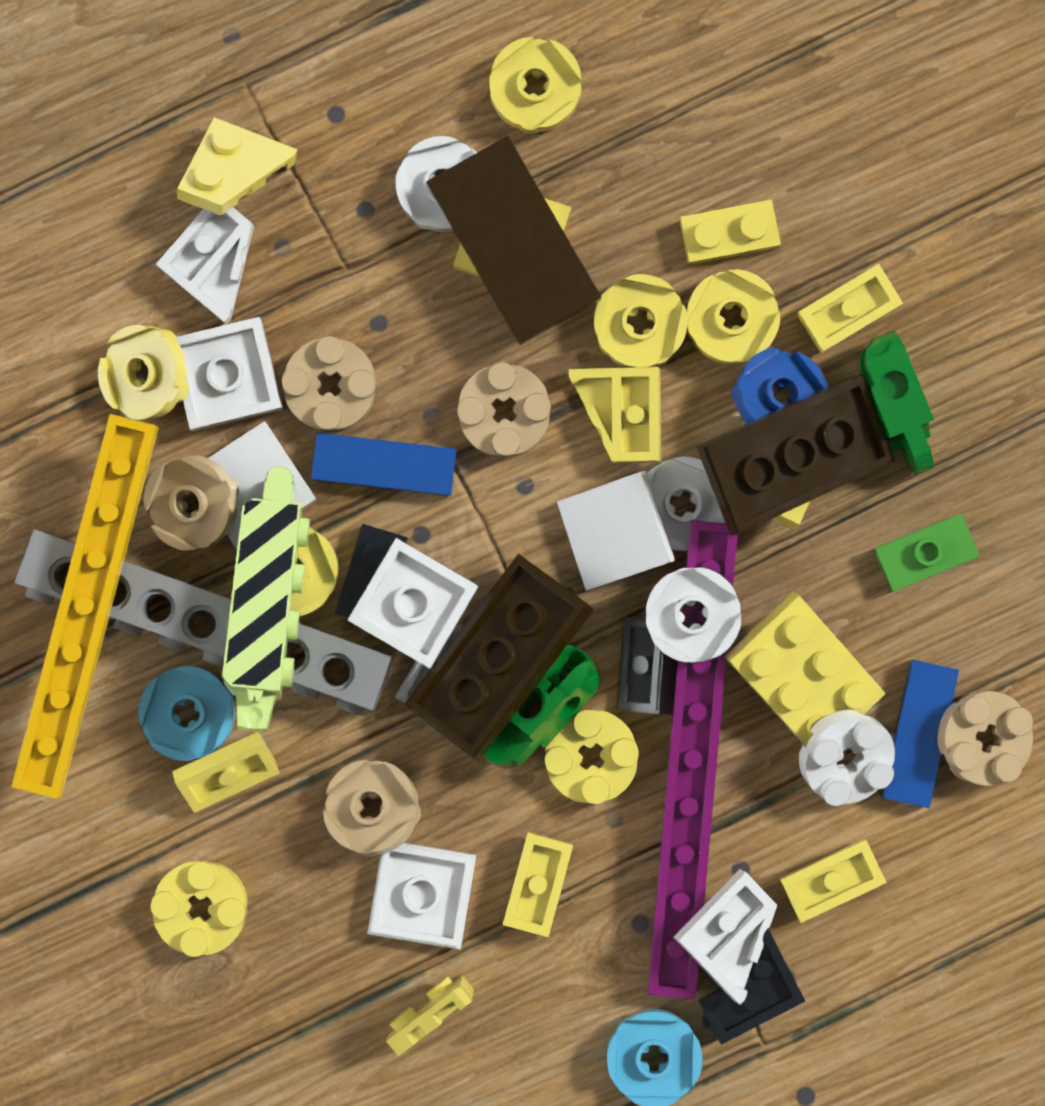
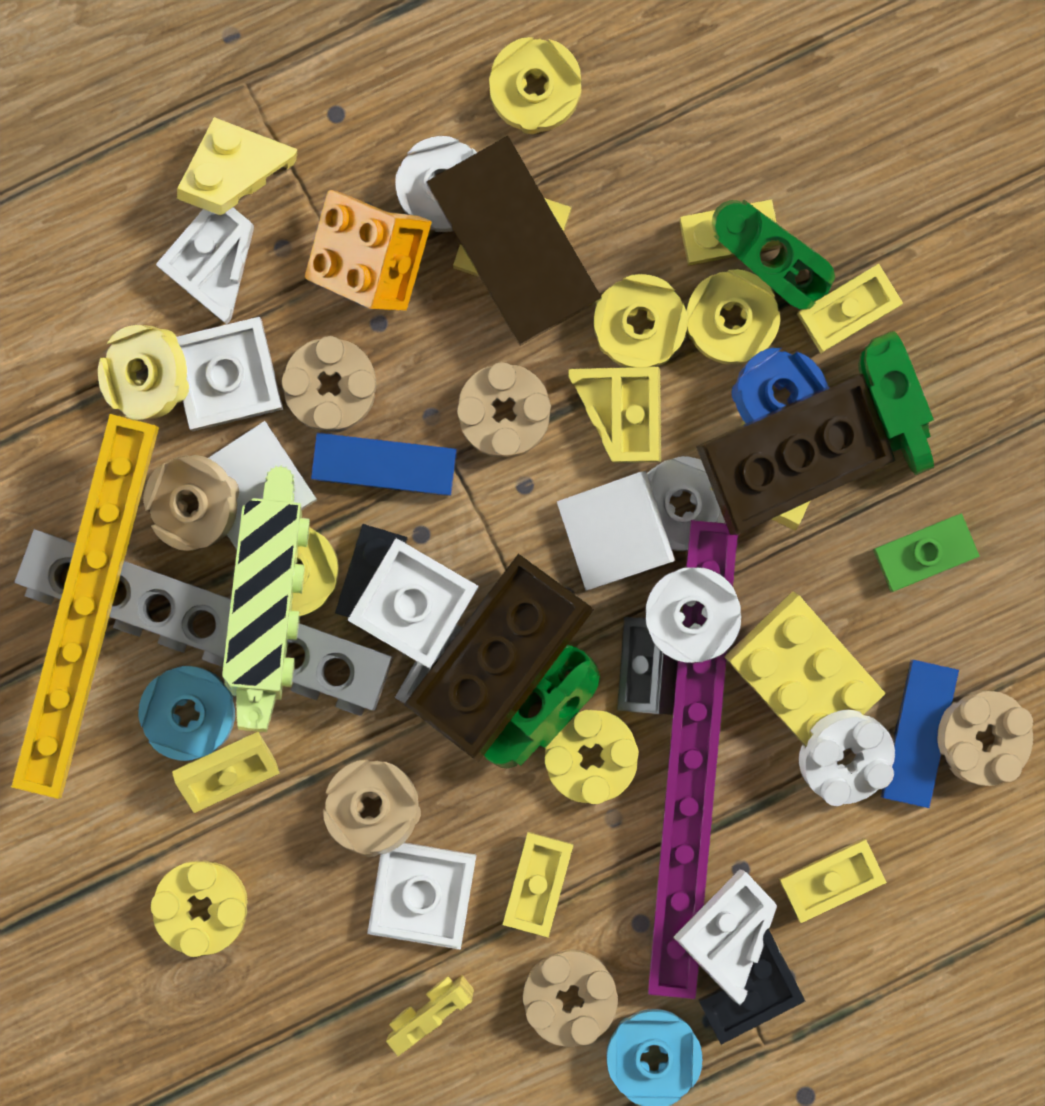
(367, 252): none -> light orange bracket
(583, 1022): none -> tan plate
(745, 232): none -> green piece

